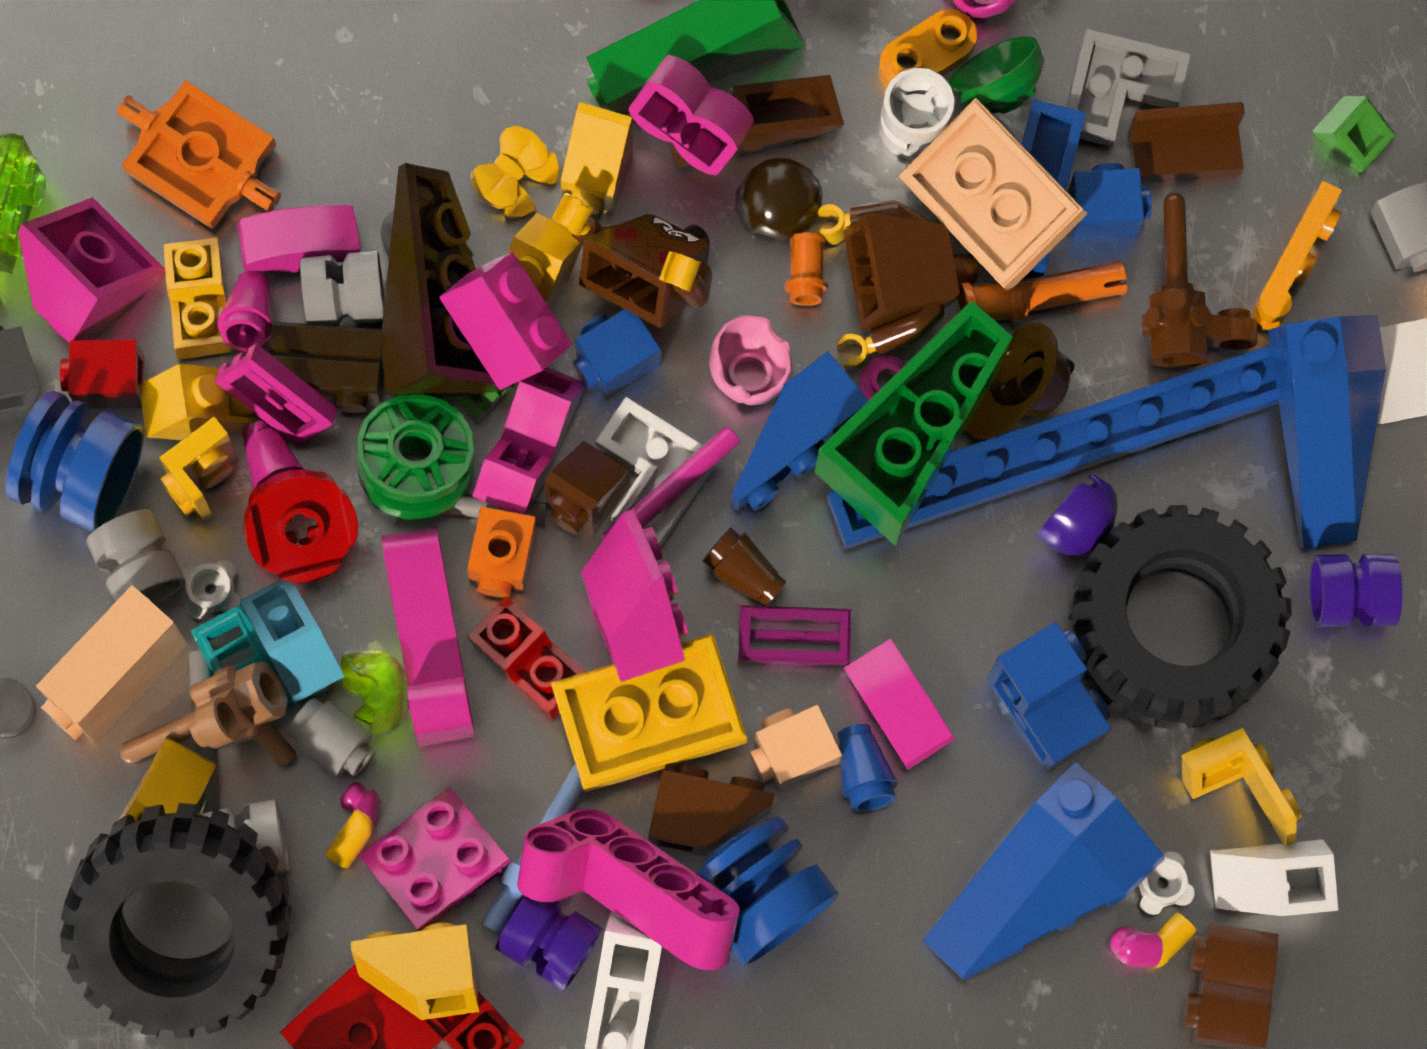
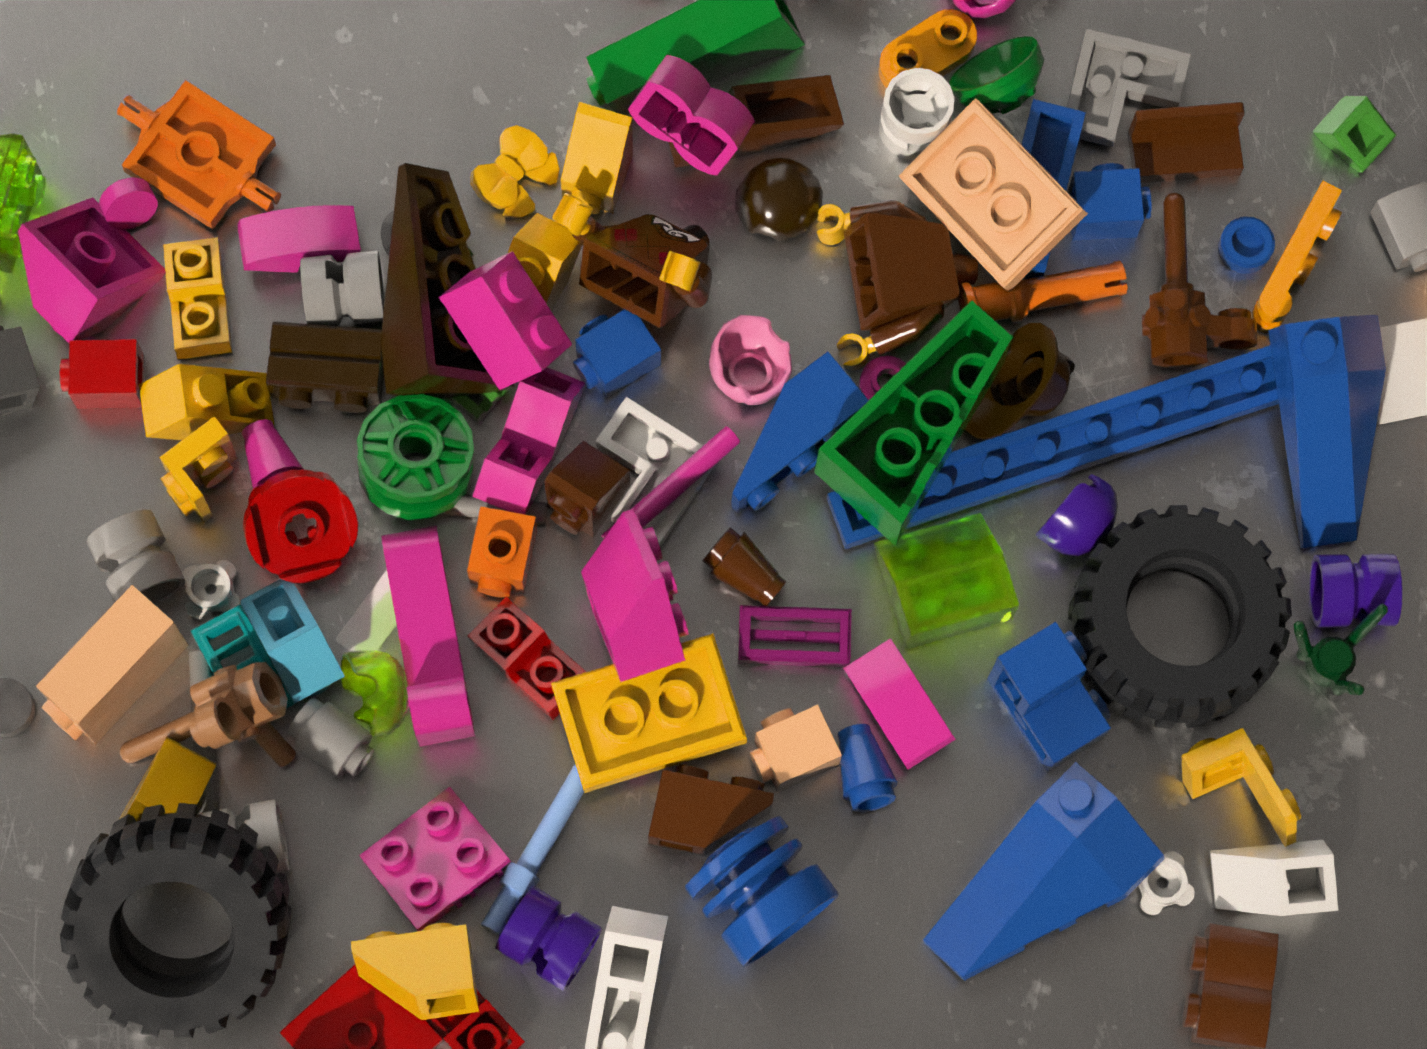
(72, 461): blue wheel -> none
(128, 203): none -> dark pink tile
(247, 312): dark pink cone -> none
(282, 390): dark pink tile -> none
(358, 828): yellow arm -> none
(371, 621): none -> sticker
(634, 880): dark pink beam -> none
(806, 269): orange pin -> none
(947, 580): none -> clear neon green slope
(1150, 948): dark pink arm -> none
(1246, 245): none -> blue tile
(1334, 657): none -> dark green plant

